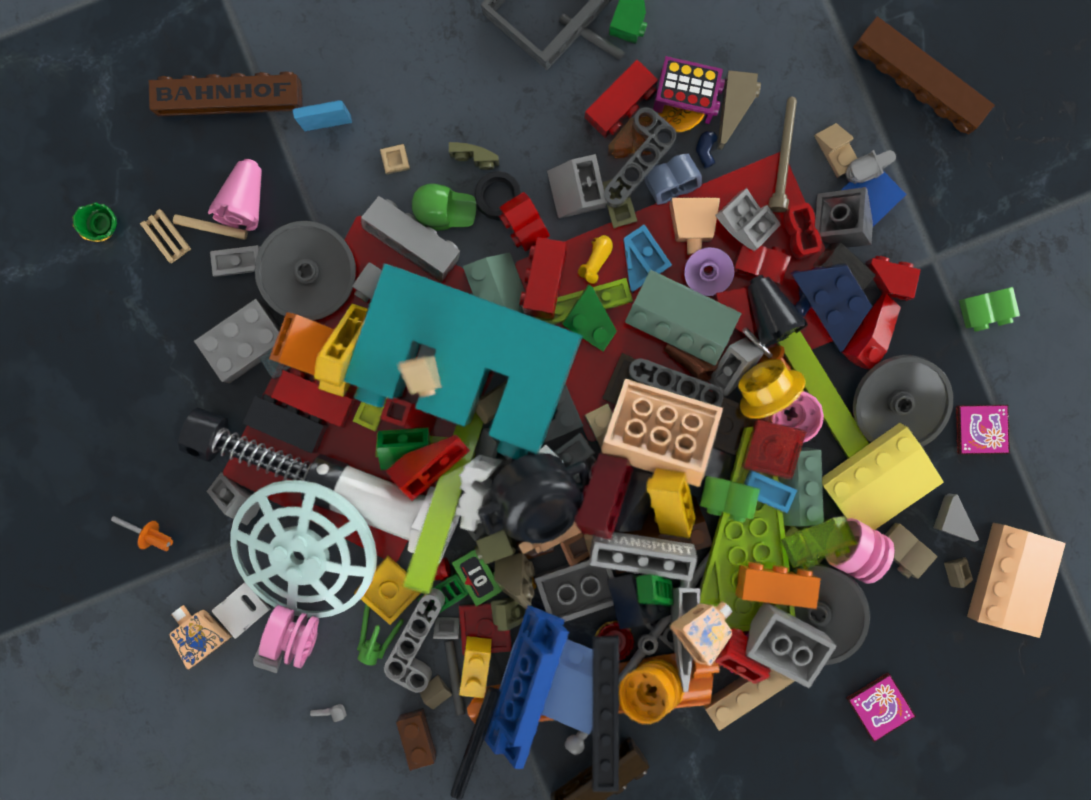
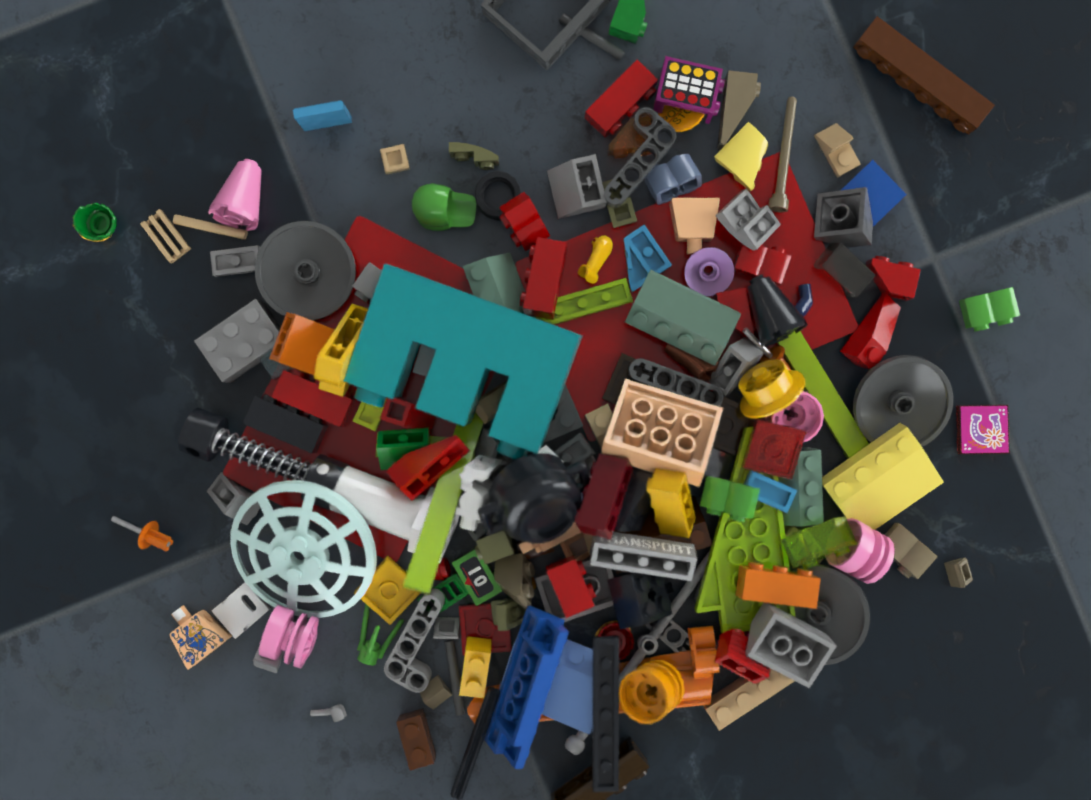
(225, 94): reddish brown brick -> none
(410, 238): light grey brick -> none
(421, 375): tan slope -> none
(570, 586): none -> red brick
(590, 319): green wing -> none
(655, 590): green slope -> none
(684, 600): light grey piece -> none
(704, 146): dark blue arm -> none
(704, 631): light nougat torso -> none
(744, 155): none -> light yellow slope
(799, 224): red brick -> none
(835, 300): dark blue wing -> none
(869, 166): light grey arm -> none
(881, 707): tile -> none
(954, 519): light grey slope -> none
(1016, 580): light nougat slope -> none

